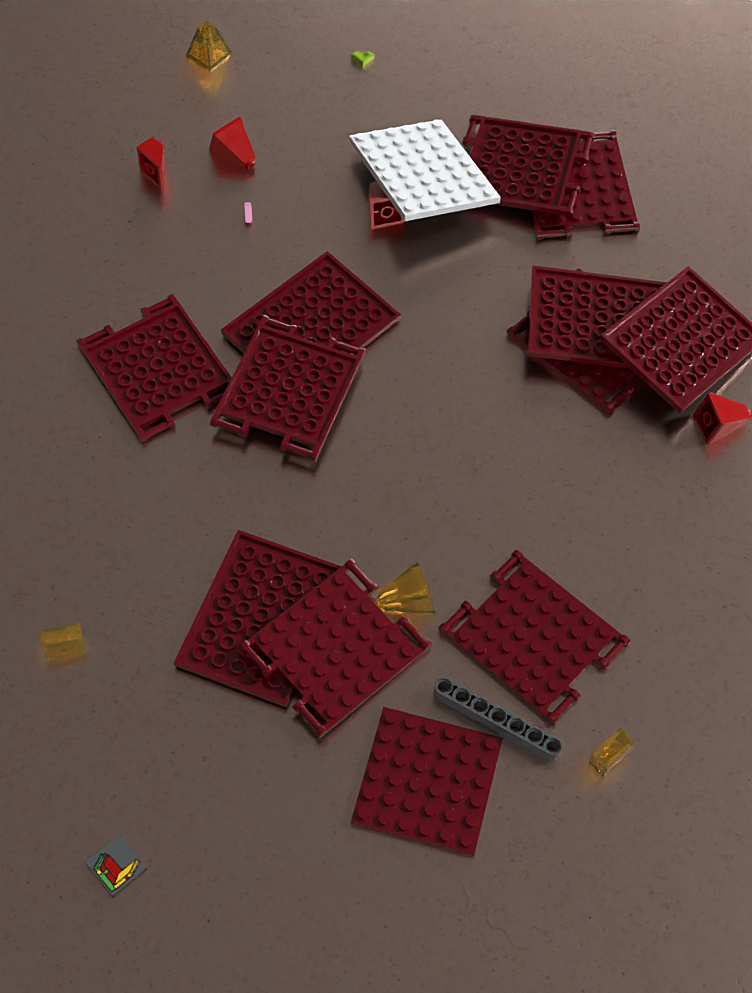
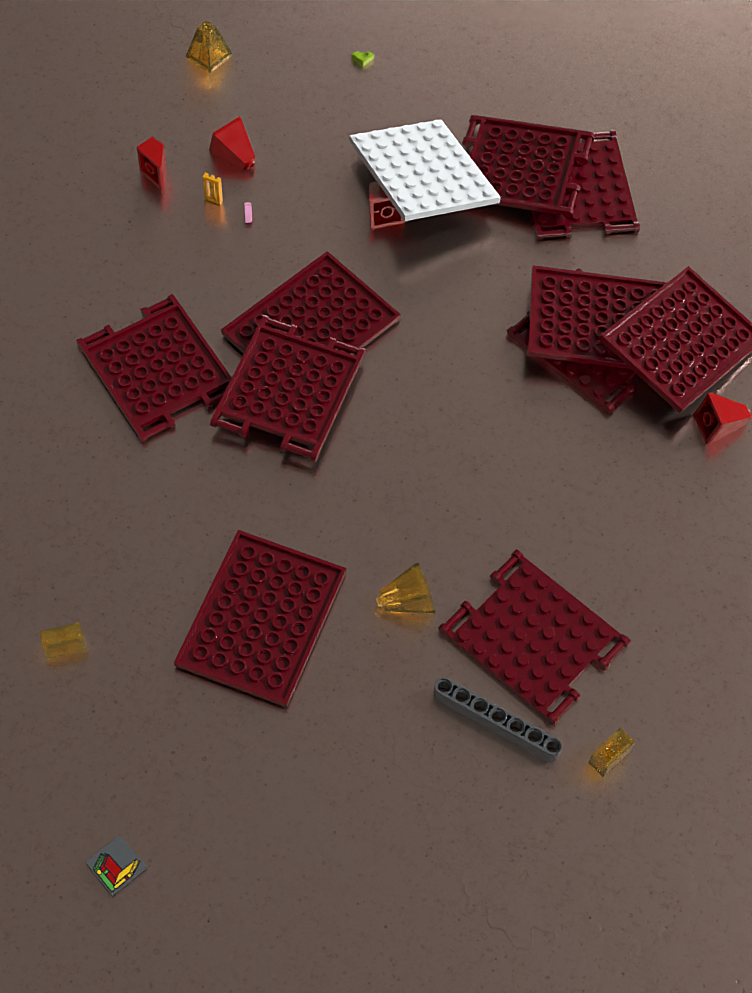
(215, 190): none -> light orange tile
(335, 647): dark red plate -> none
(427, 781): dark red plate -> none

